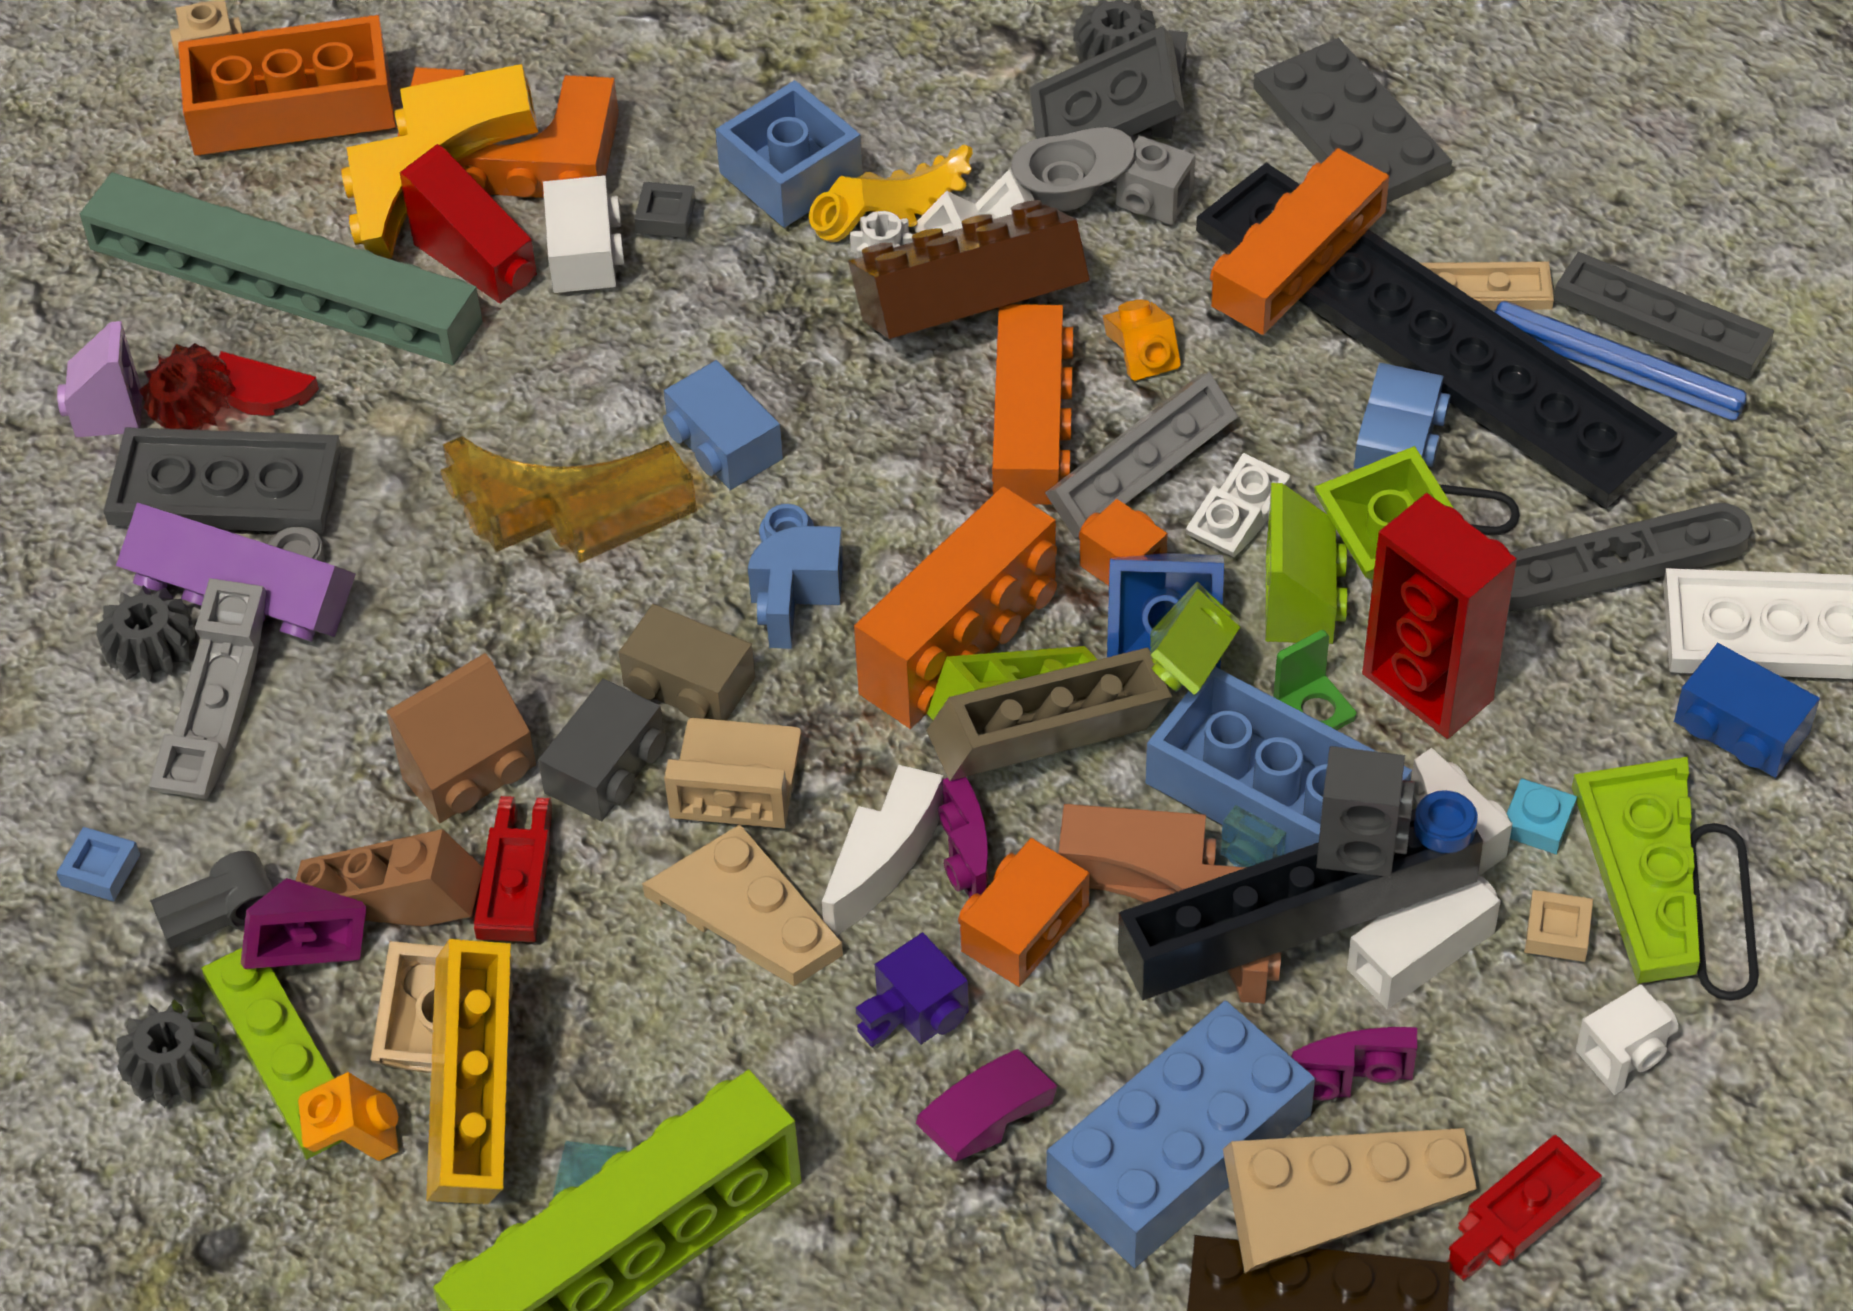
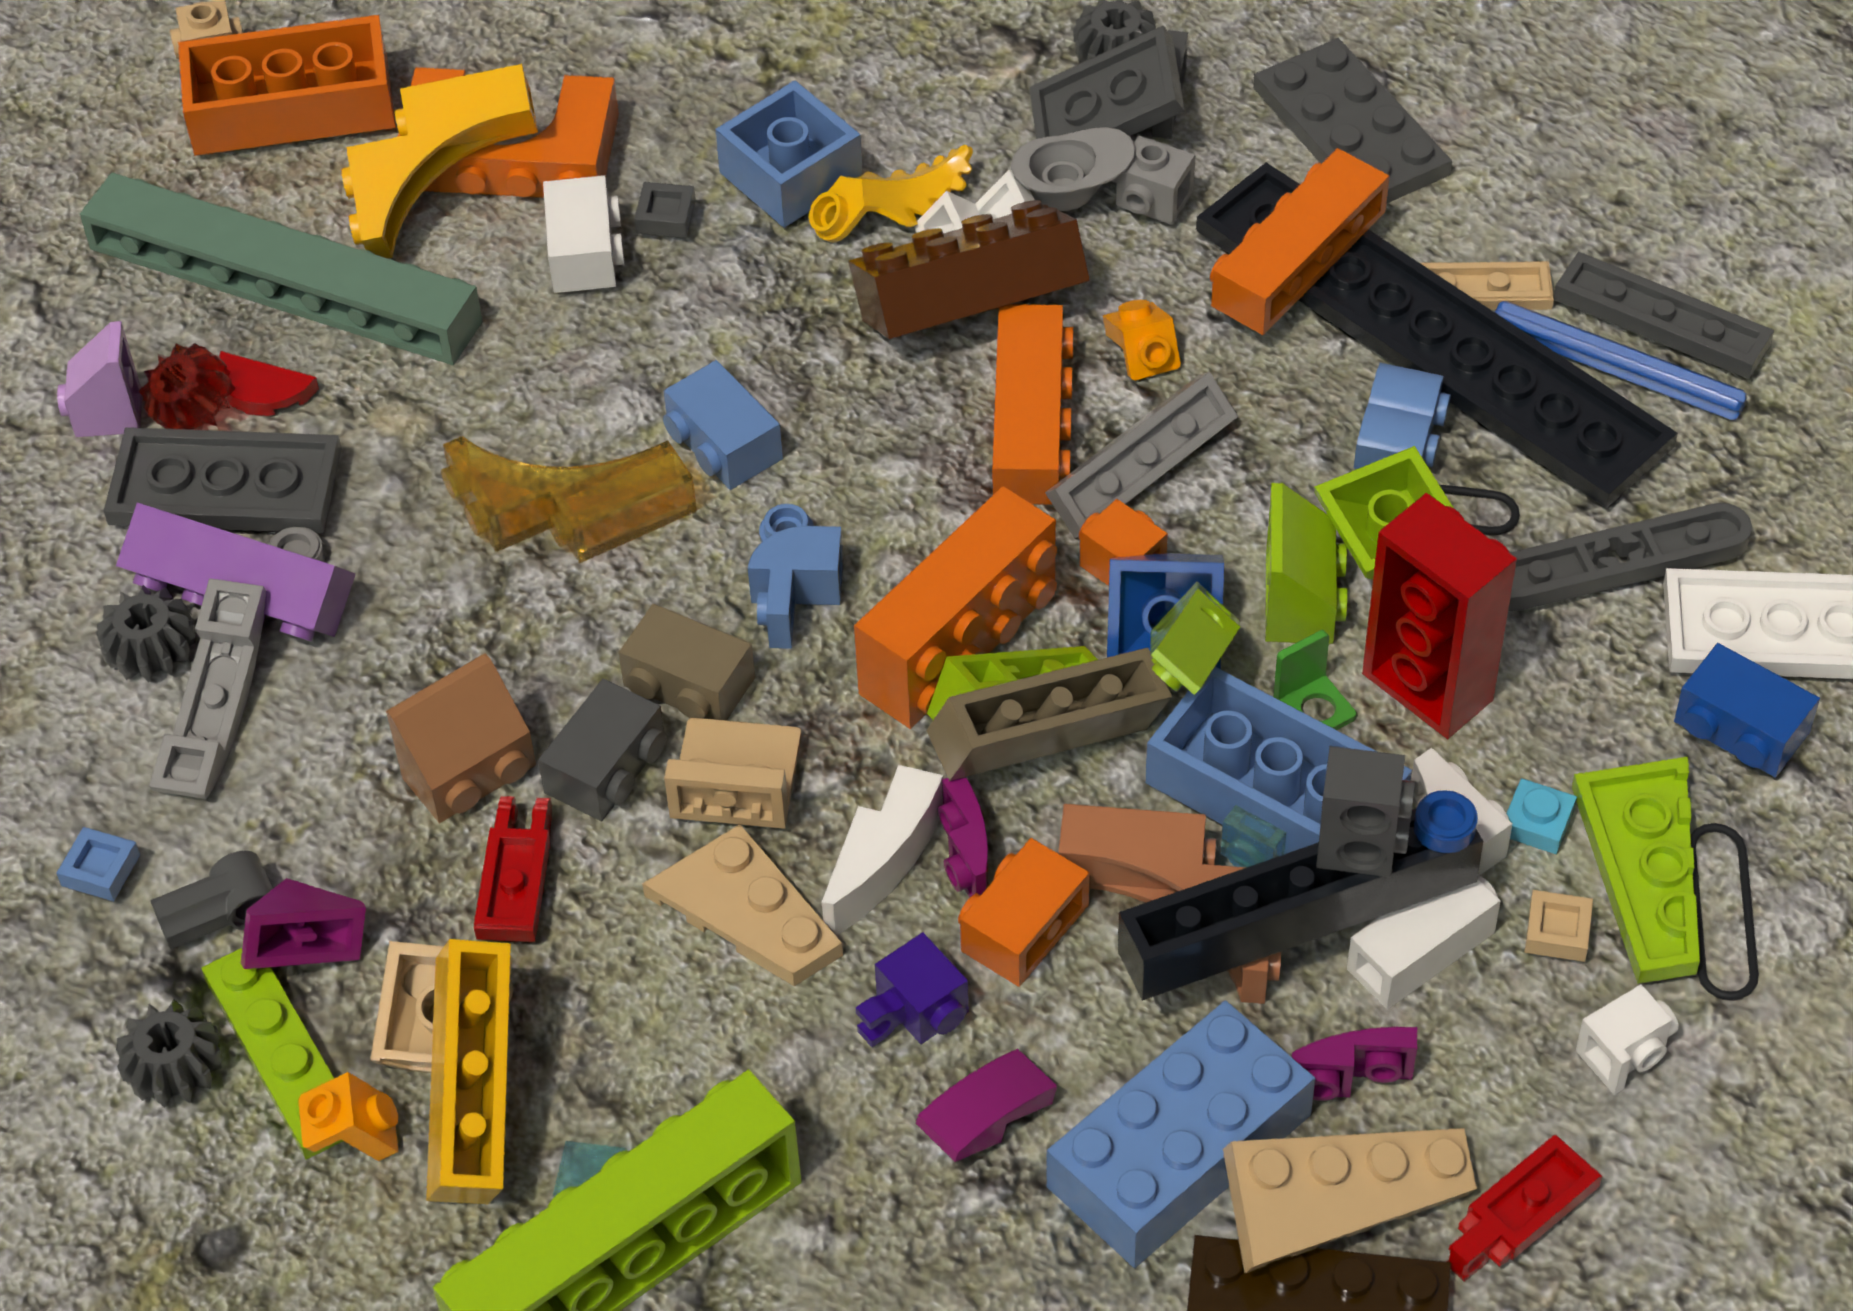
(402, 880): medium nougat slope -> none
(465, 226): red slope -> none
(880, 228): white gear -> none
(1239, 508): white slope -> none

